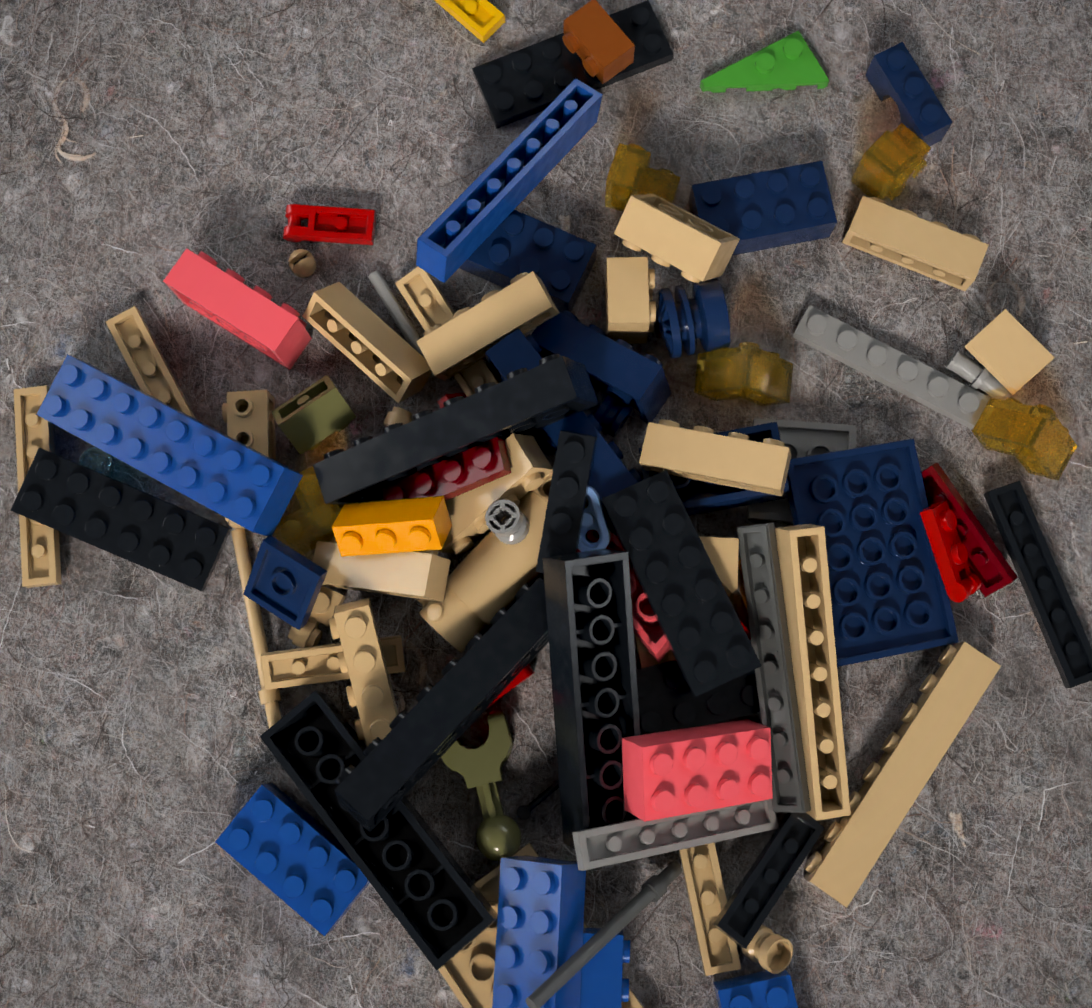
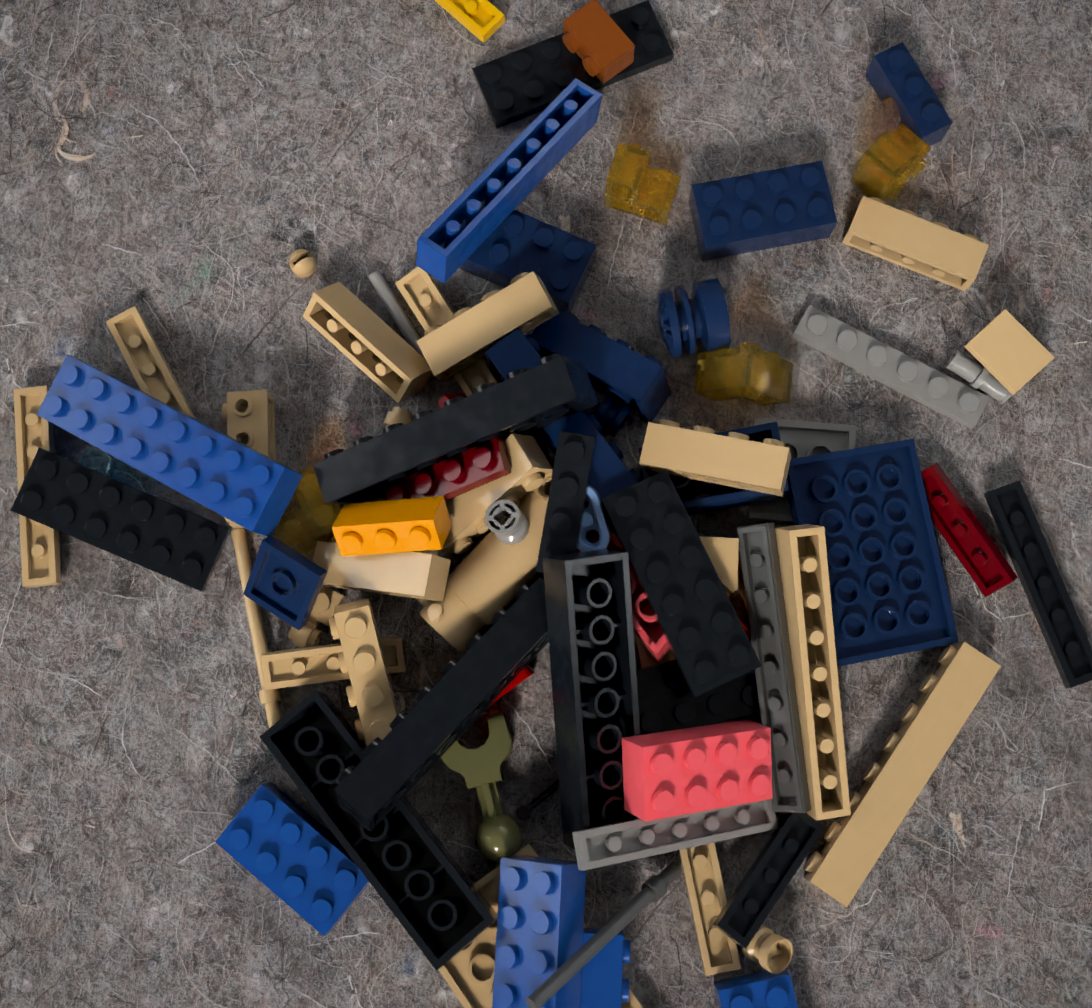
(239, 308): coral brick -> none
(313, 415): olive brick -> none
(330, 224): red plate -> none
(627, 298): tan brick -> none
(675, 237): tan brick -> none
(779, 65): bright green wing -> none
(949, 552): red plate -> none
(1027, 433): clear yellow brick -> none

